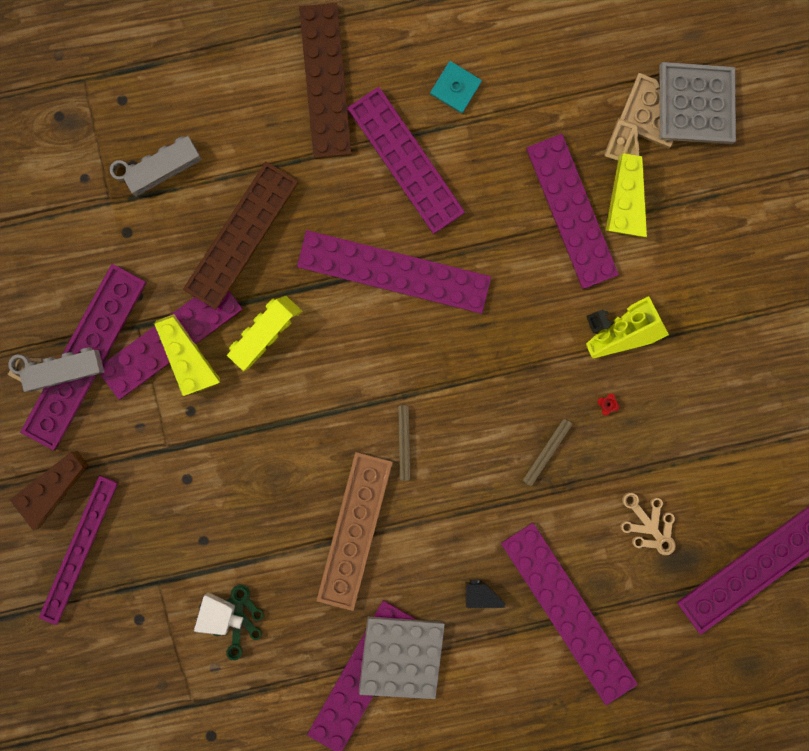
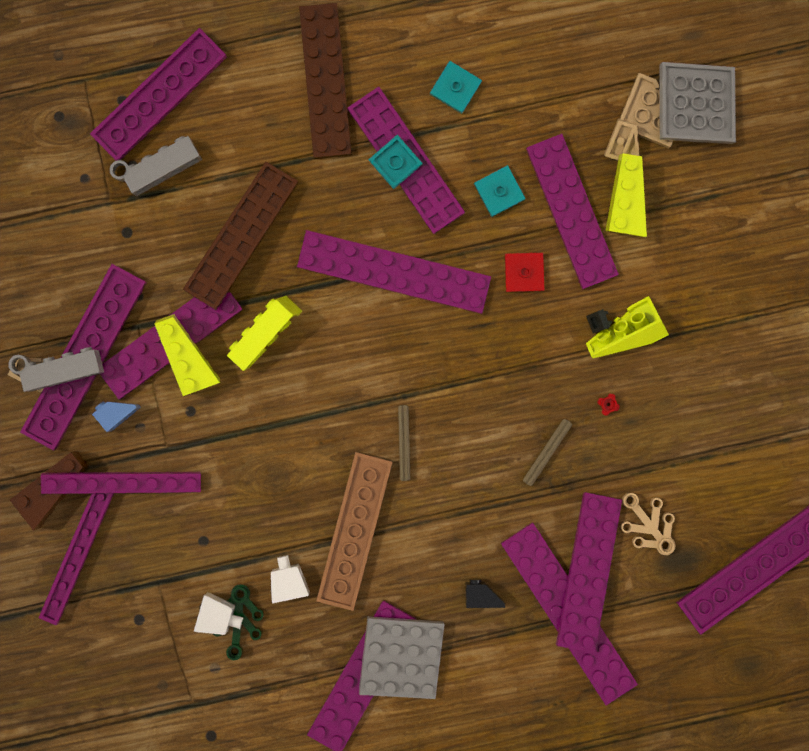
(112, 414): none -> medium blue slope
(120, 482): none -> magenta plate
(158, 95): none -> magenta plate
(287, 581): none -> white torso
(395, 162): none -> teal plate
(499, 191): none -> teal plate
(524, 272): none -> red plate
(589, 572): none -> magenta plate

